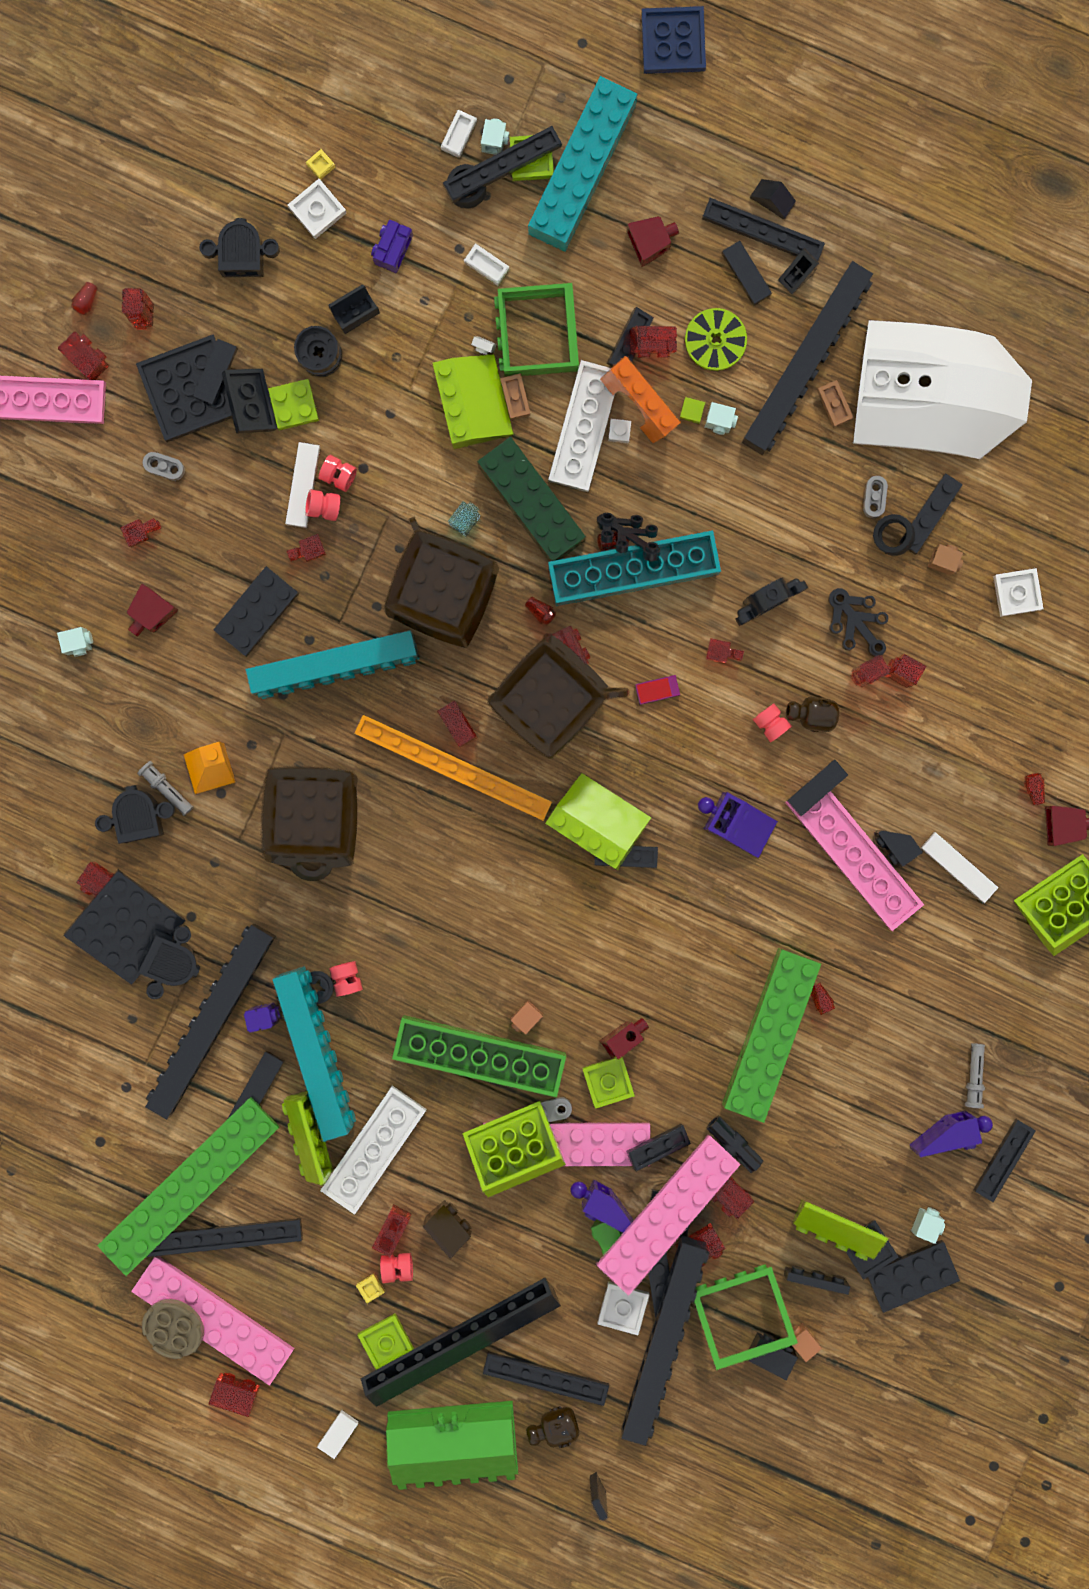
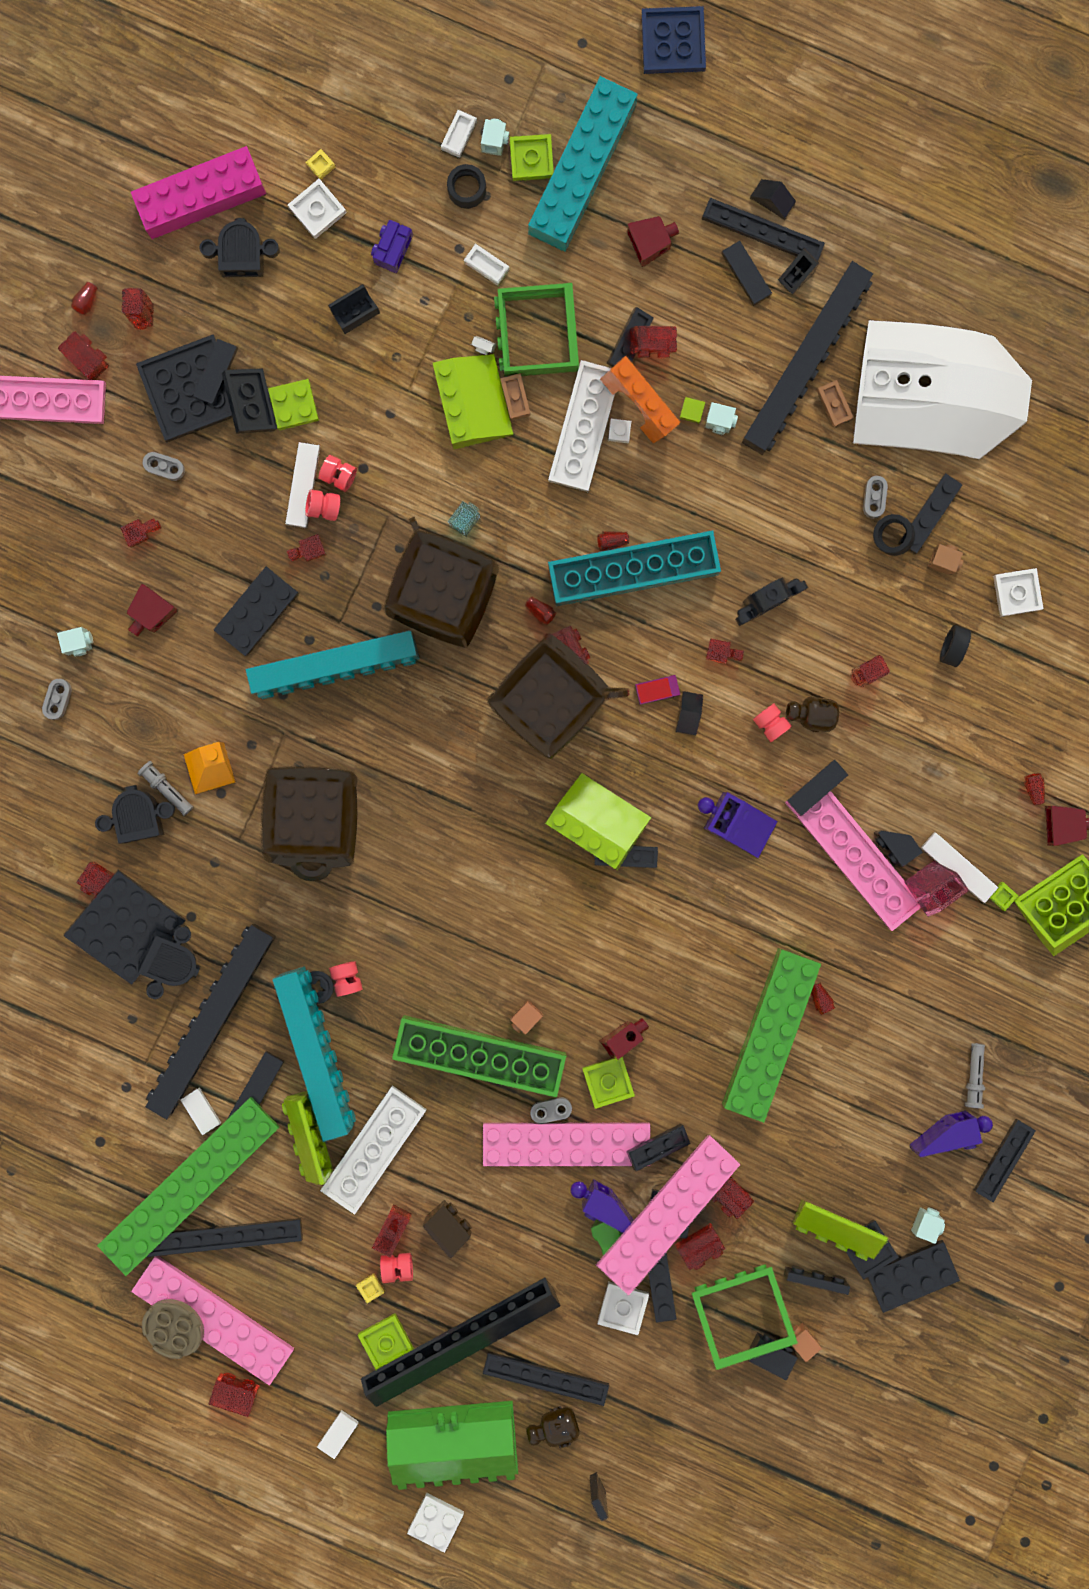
(54, 698): none -> light grey plate
(198, 192): none -> dark pink brick
(200, 1111): none -> white tile
(262, 1017): dark purple brick -> none
(315, 339): black wheel -> none
(435, 1522): none -> white plate
(453, 767): light orange plate -> none
(457, 724): clear red brick -> none
(502, 164): black tile -> none
(513, 1149): lime slope -> none
(531, 500): dark green brick -> none
(608, 522): black plant -> none
(664, 1340): black brick -> none
(689, 713): none -> black slope
(718, 355): lime piece -> none
(734, 1144): black piece -> none
(856, 619): black plant -> none
(905, 670): clear red brick -> none
(936, 887): none -> clear pink slope
(955, 646): none -> black tyre
(1003, 896): none -> lime tile

